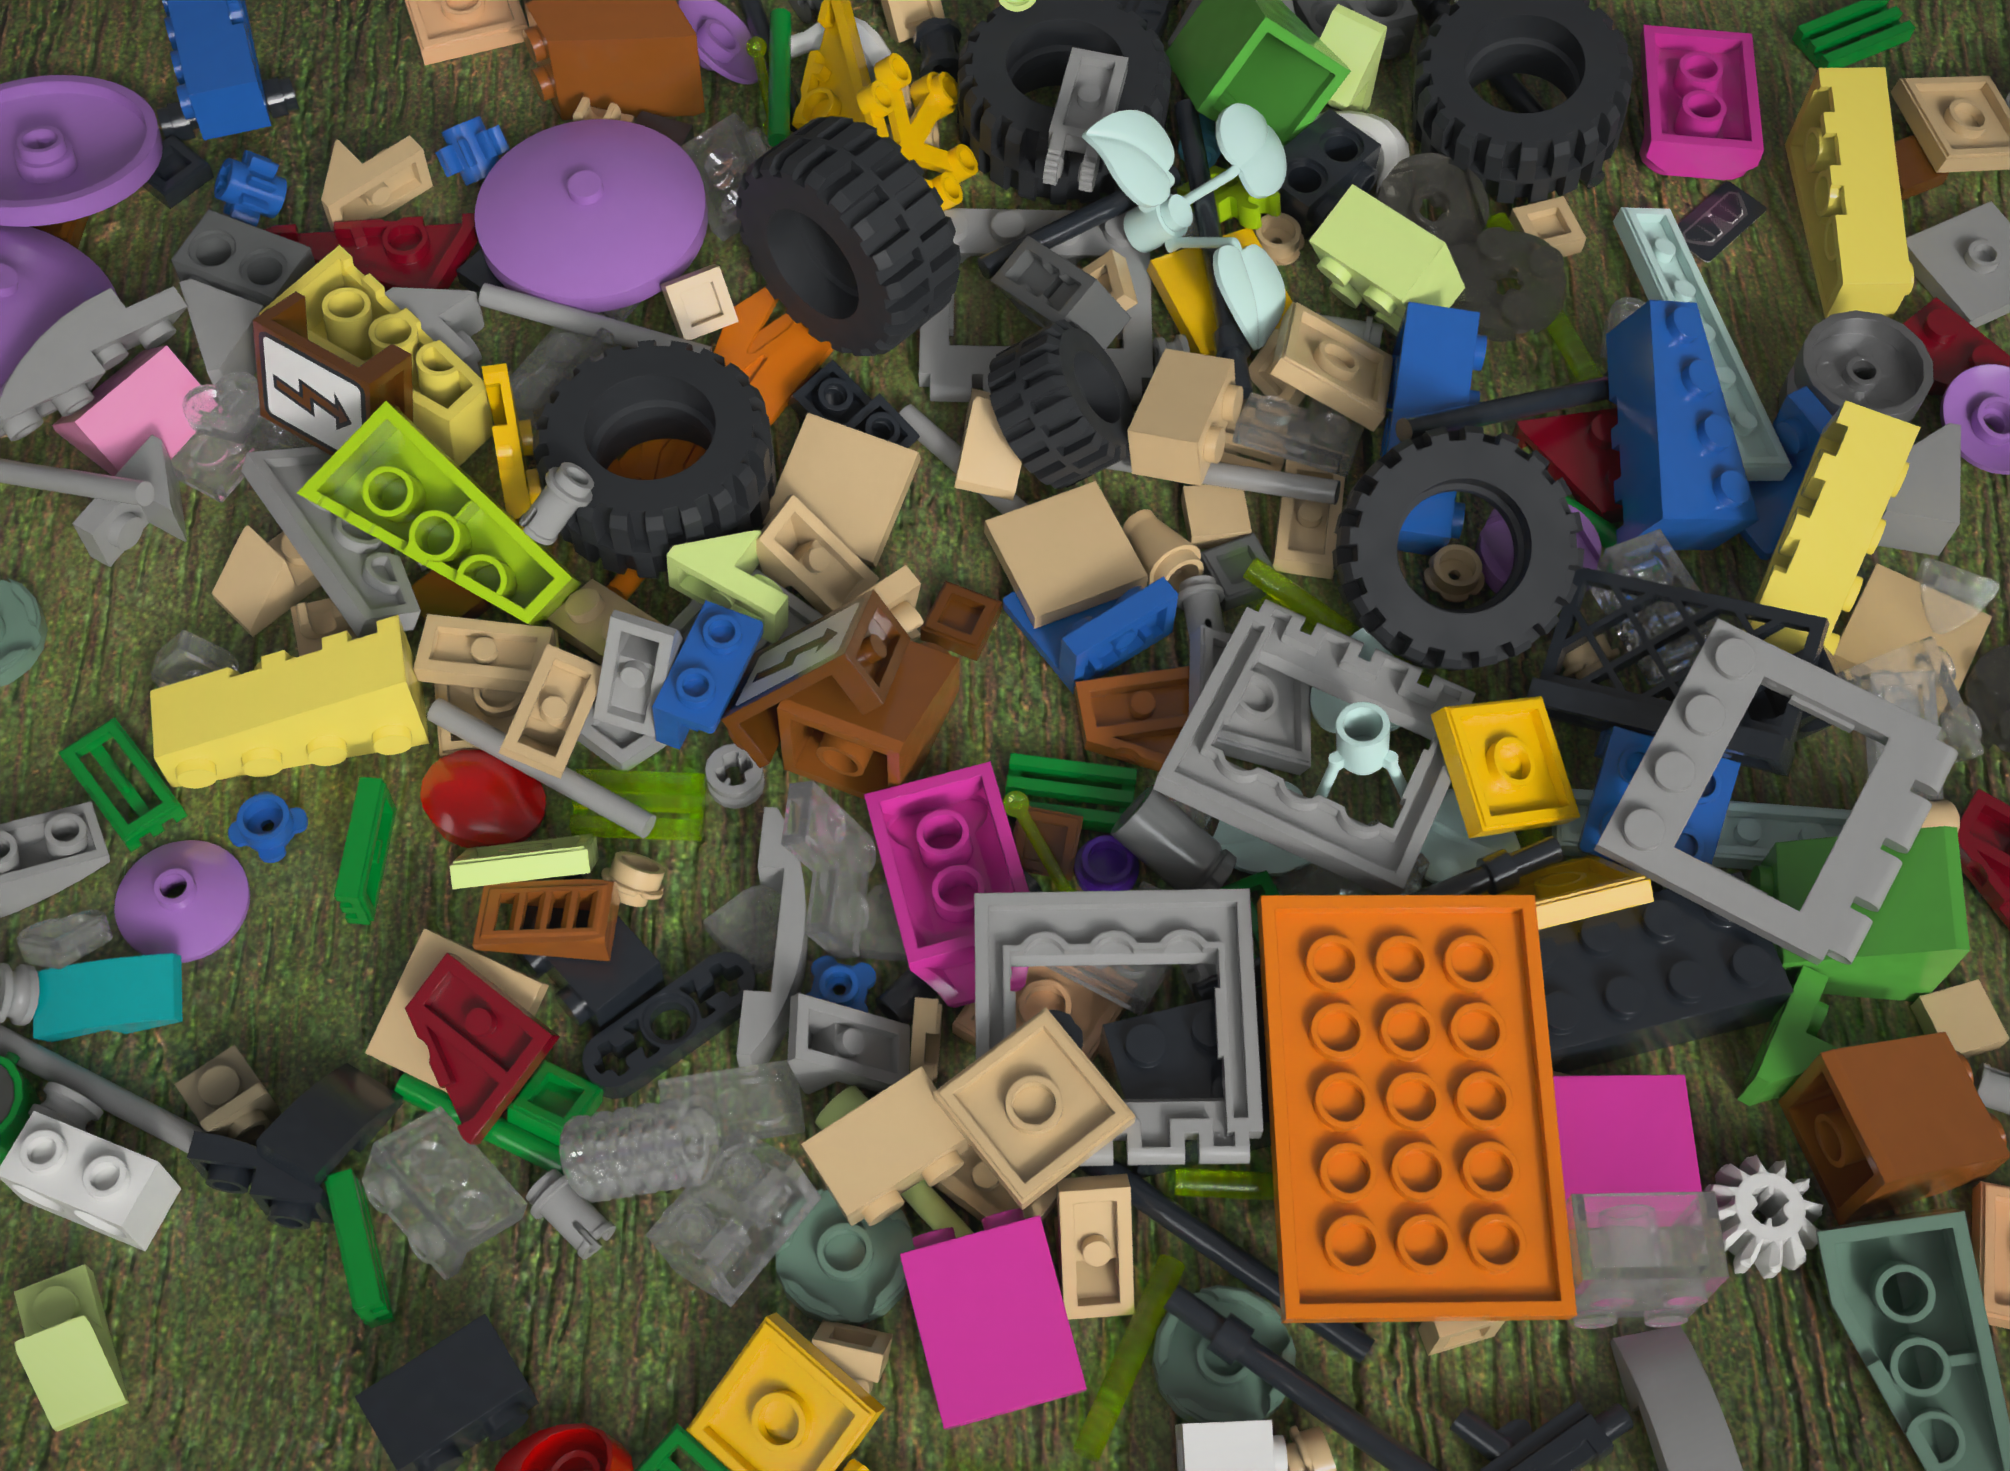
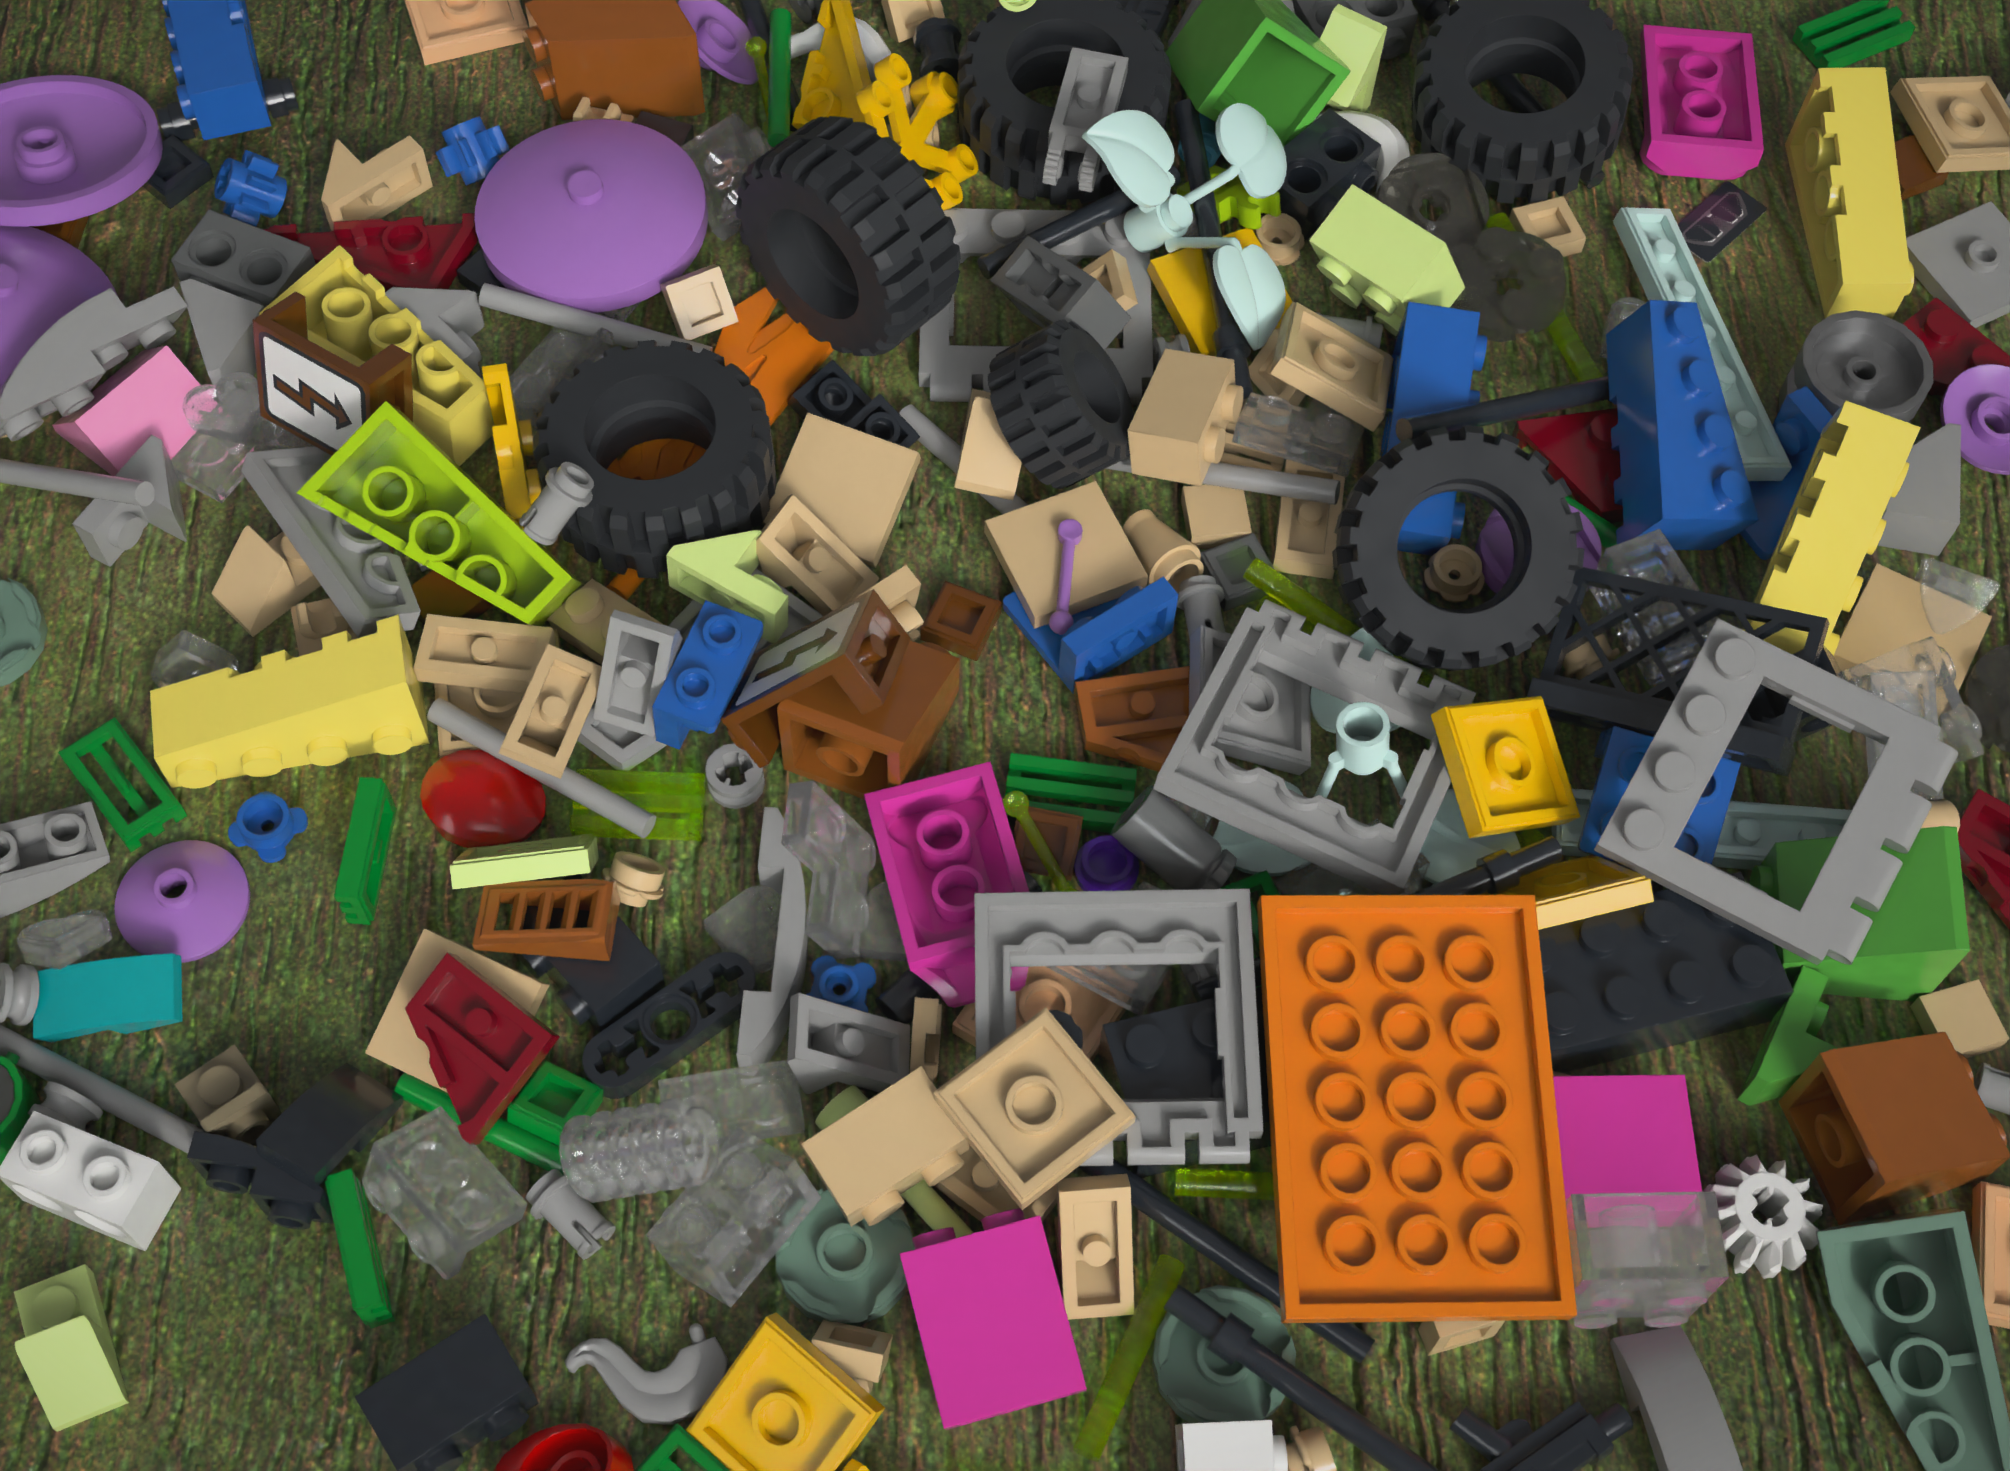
(661, 1395): none -> light grey piece
(1069, 535): none -> medium lavender hinge

